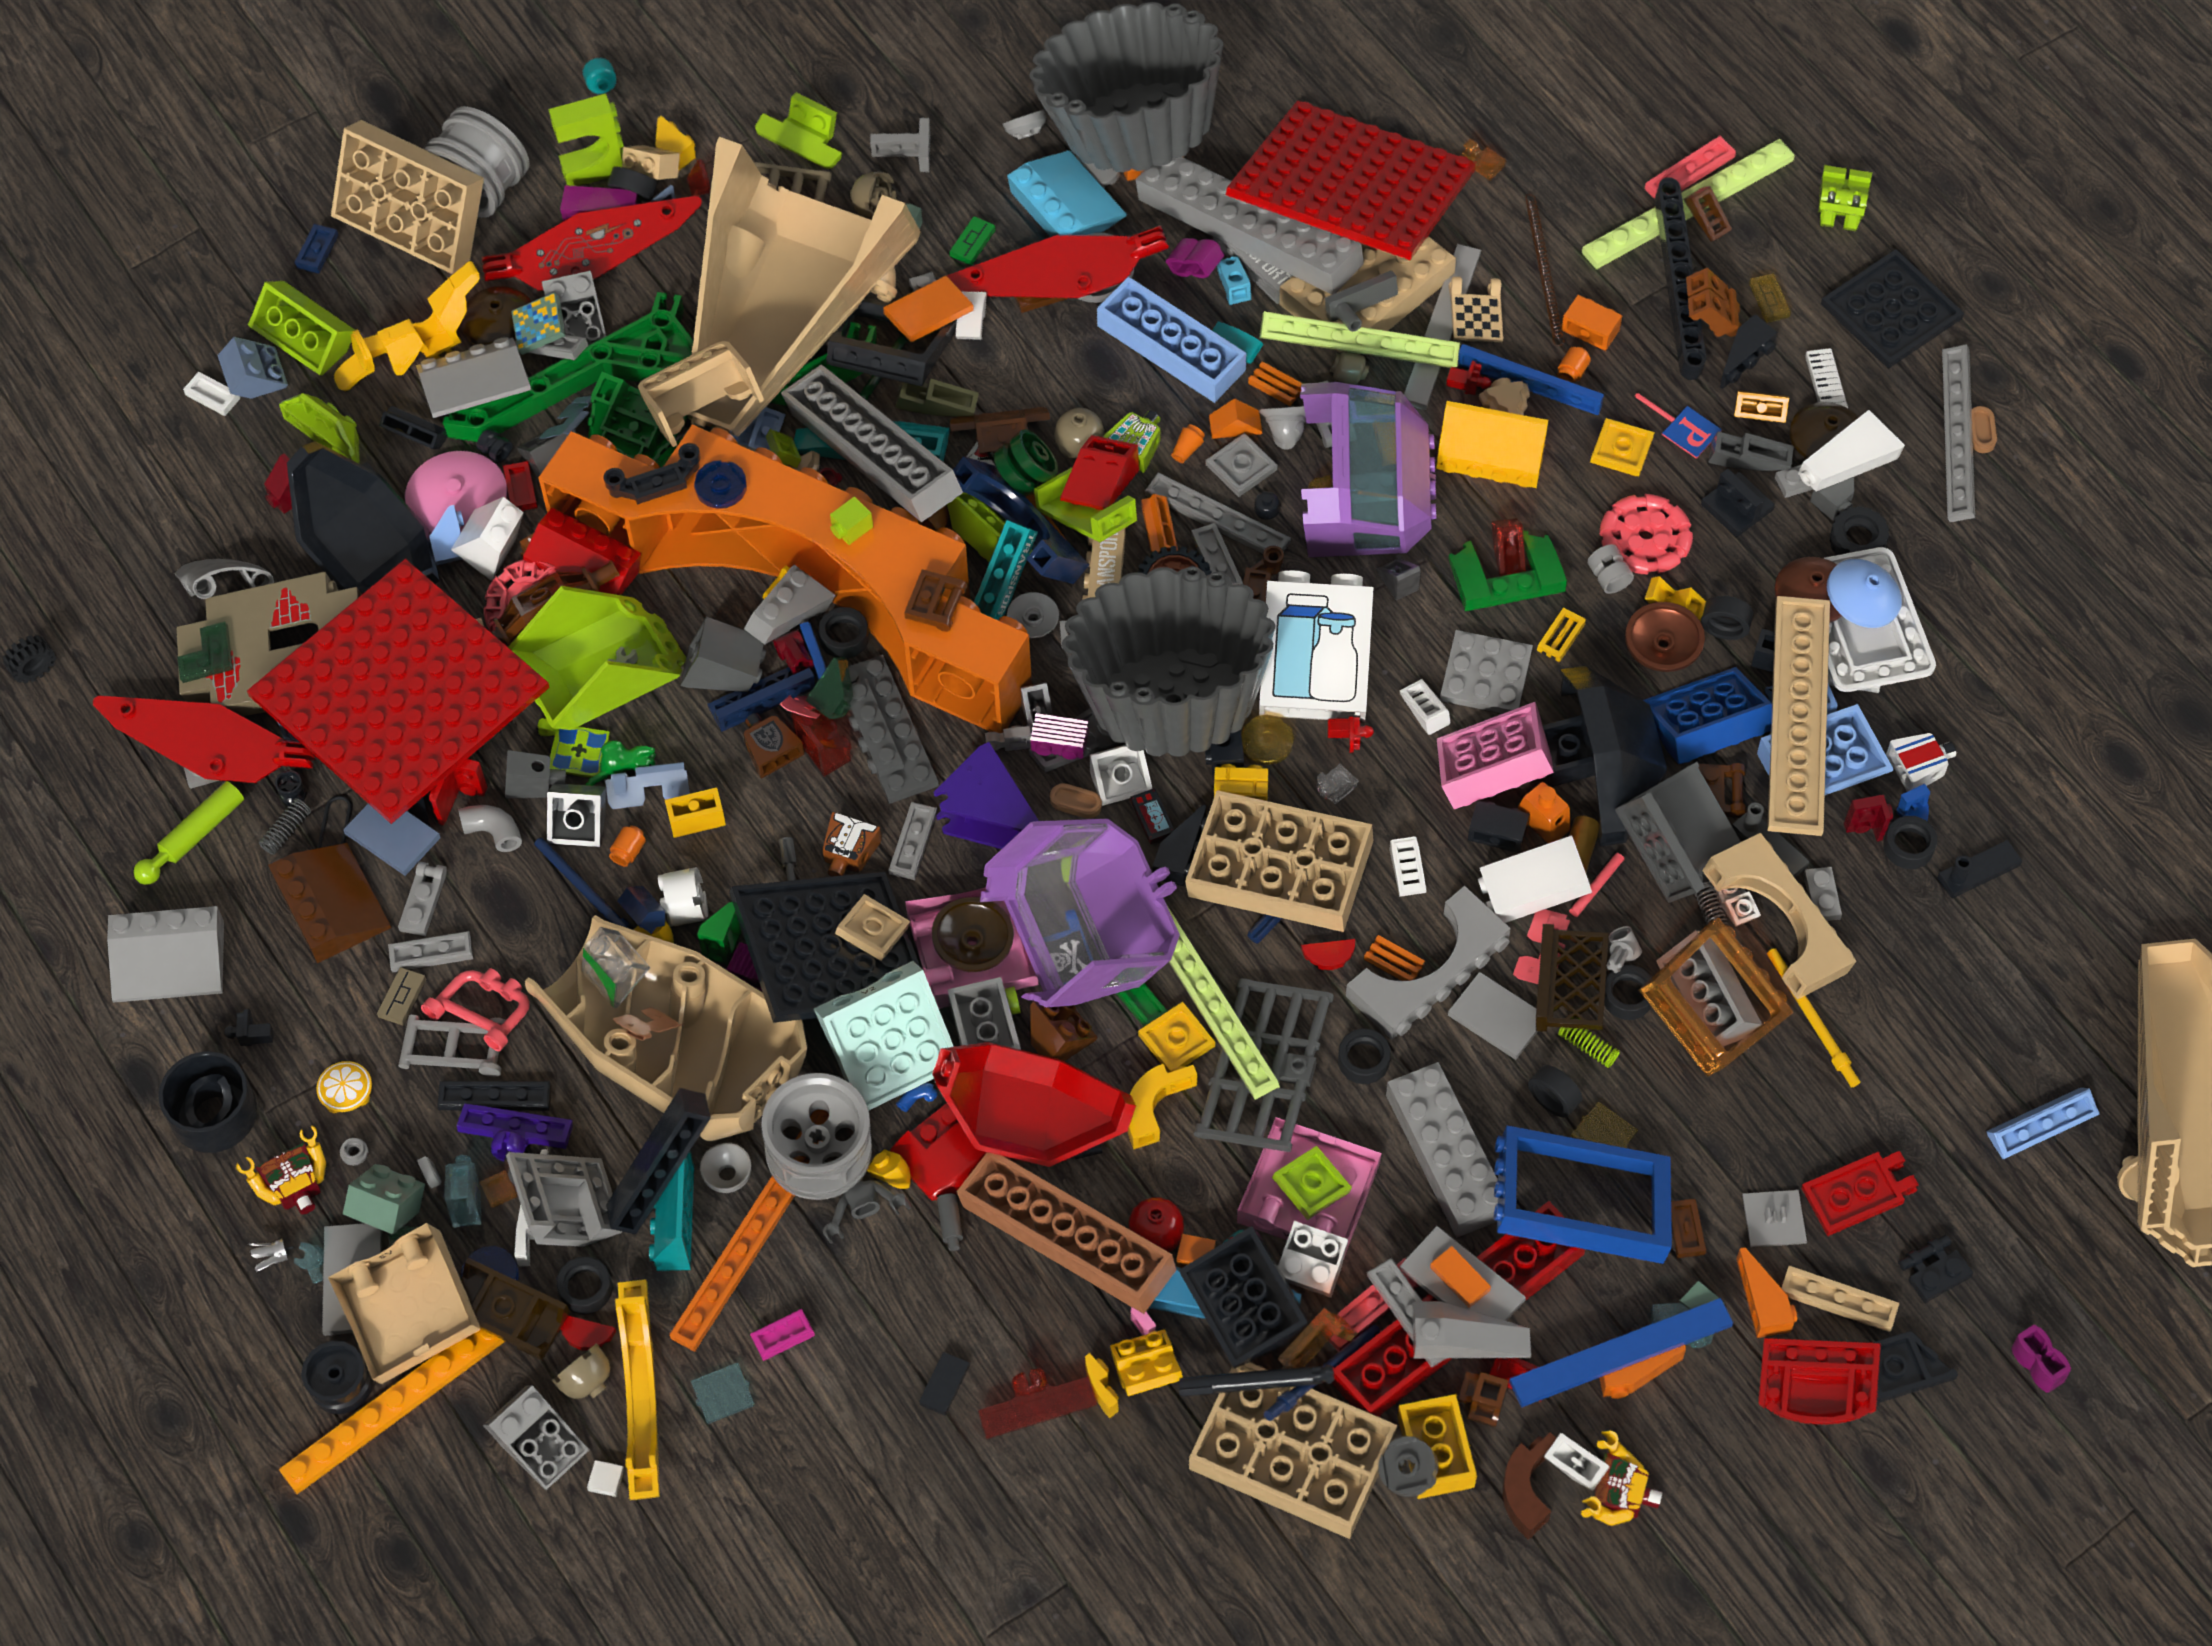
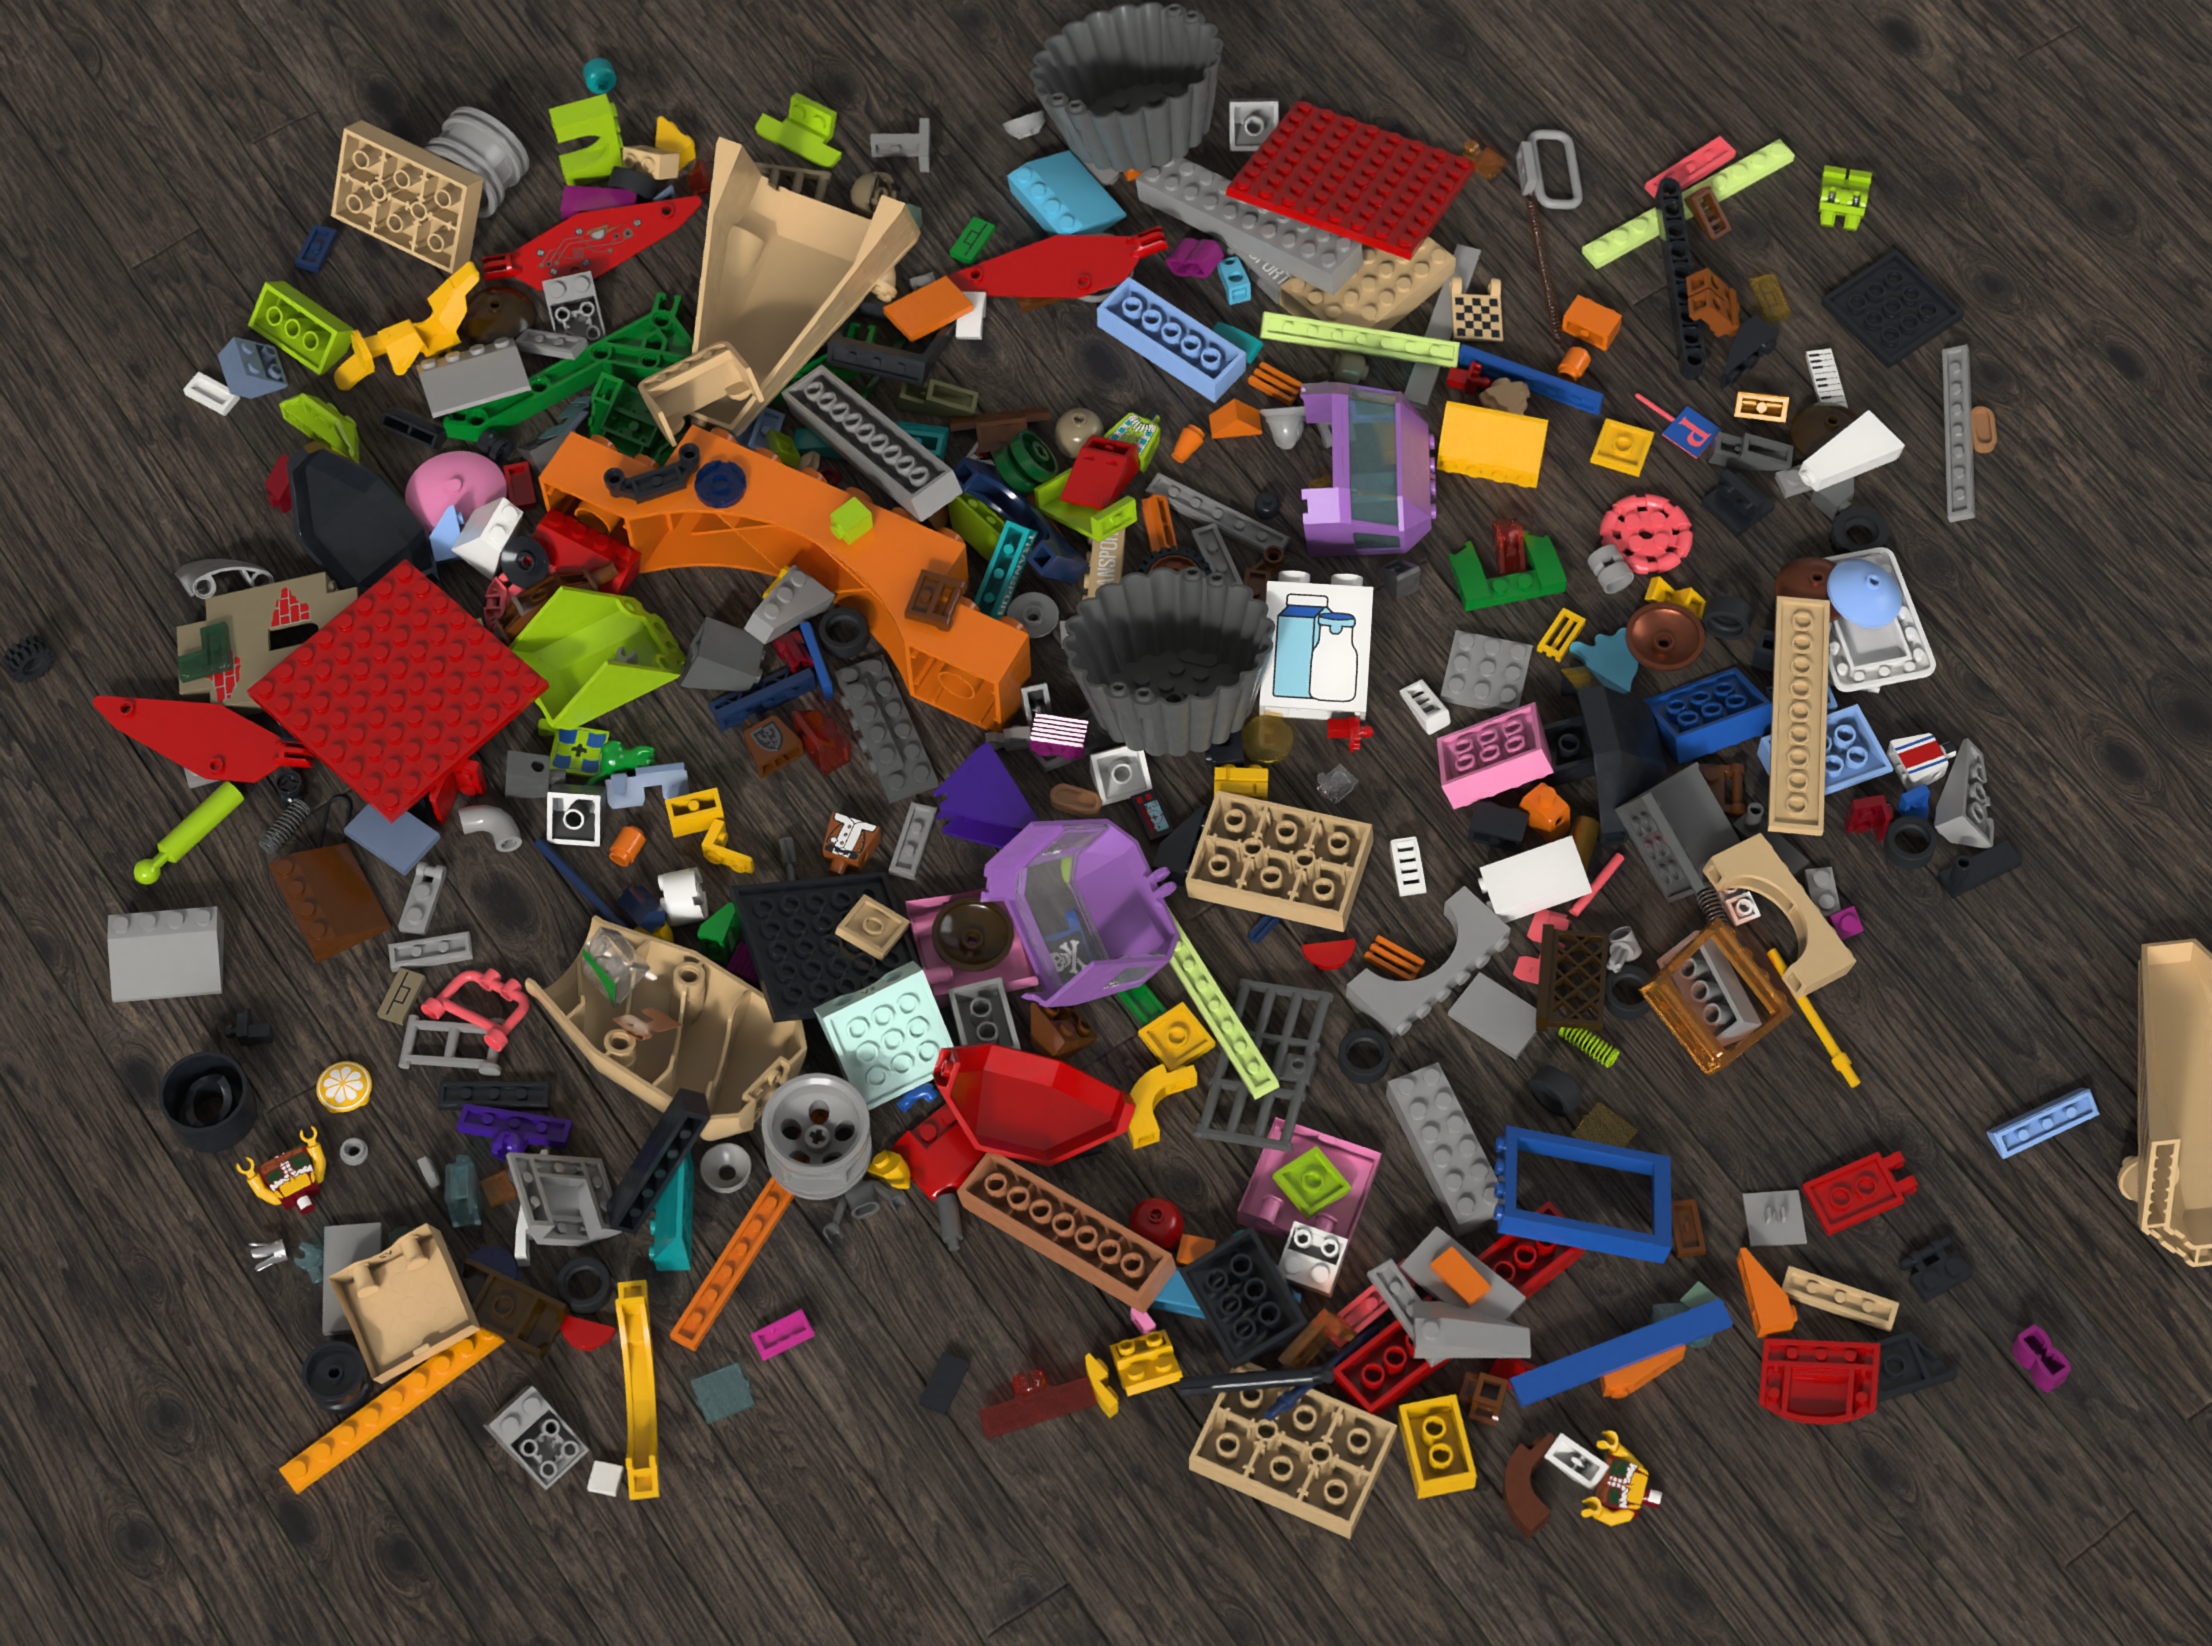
(384, 1198): sand green brick -> none
(515, 562): none -> black dish
(538, 323): tile -> none
(585, 1375): dark tan cylinder -> none
(714, 850): none -> yellow bracket
(798, 706): coral piece -> none
(833, 690): clear green slope -> none
(1012, 1000): lime tile -> none
(1241, 464): light grey tile -> none
(1251, 122): none -> light grey slope
(1358, 297): dark grey piece -> none
(1395, 1457): dark grey plate -> none
(1530, 170): none -> light grey bar
(1609, 658): none -> medium azure tile
(1845, 922): none -> magenta plate
(1963, 803): none -> light grey wedge

